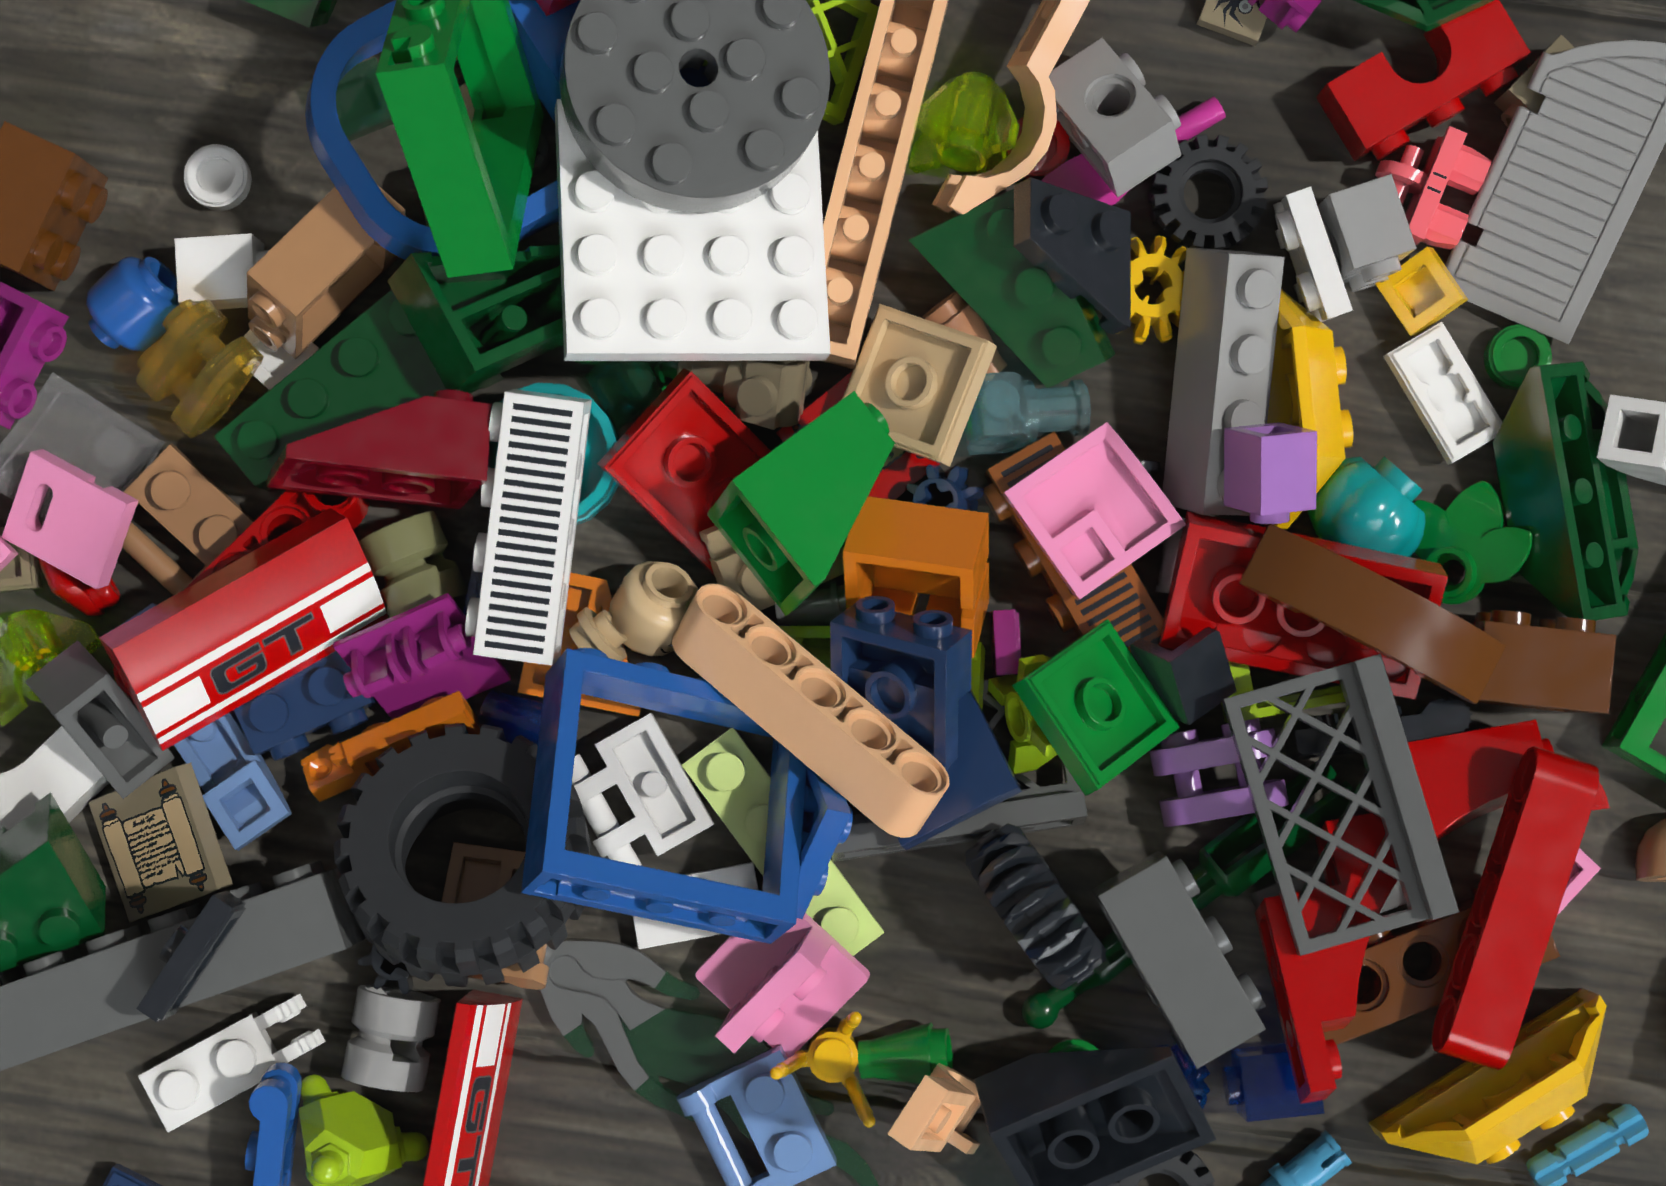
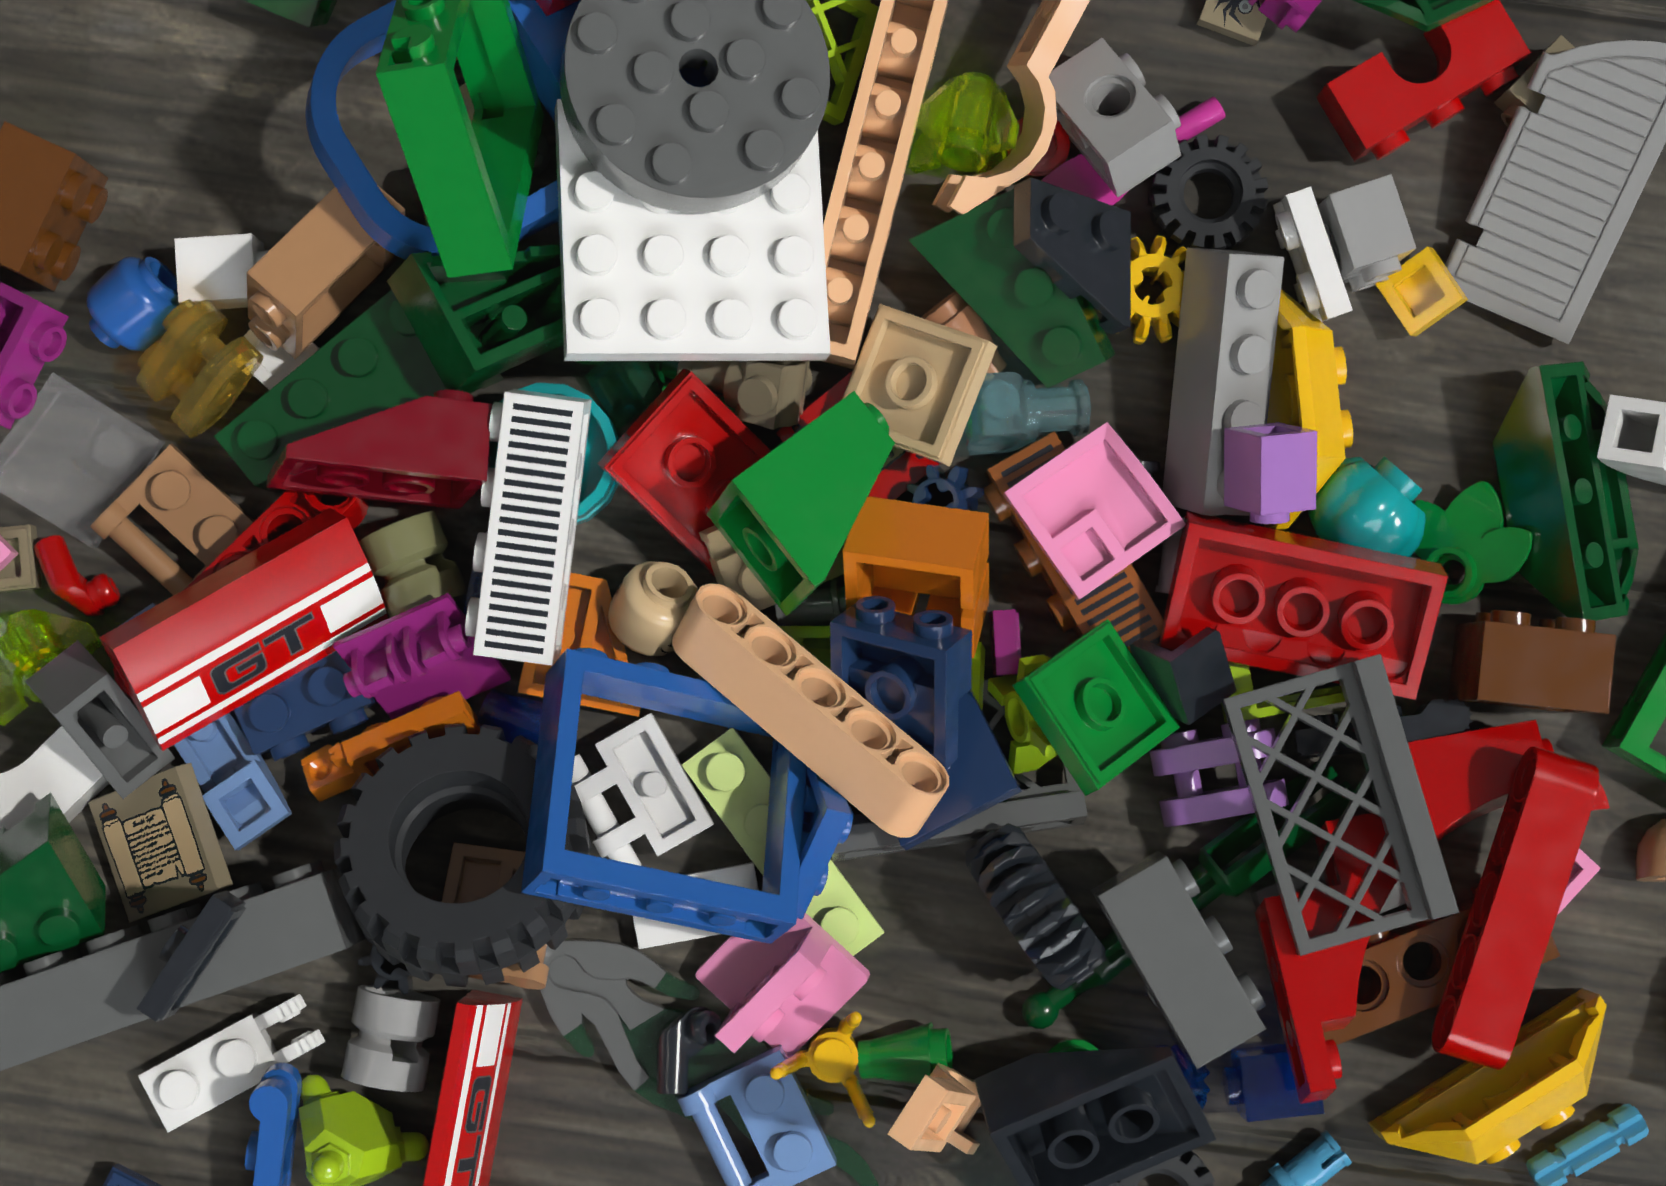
(82, 523): bright pink piece -> none
(217, 177): white tile -> none
(361, 101): clear green plate -> none
(598, 633): tan plate -> none
(679, 1043): none -> black arm
(1373, 612): reddish brown slope -> none
(1444, 393): white plate -> none
(1447, 164): coral hips -> none
(1512, 354): green tile -> none

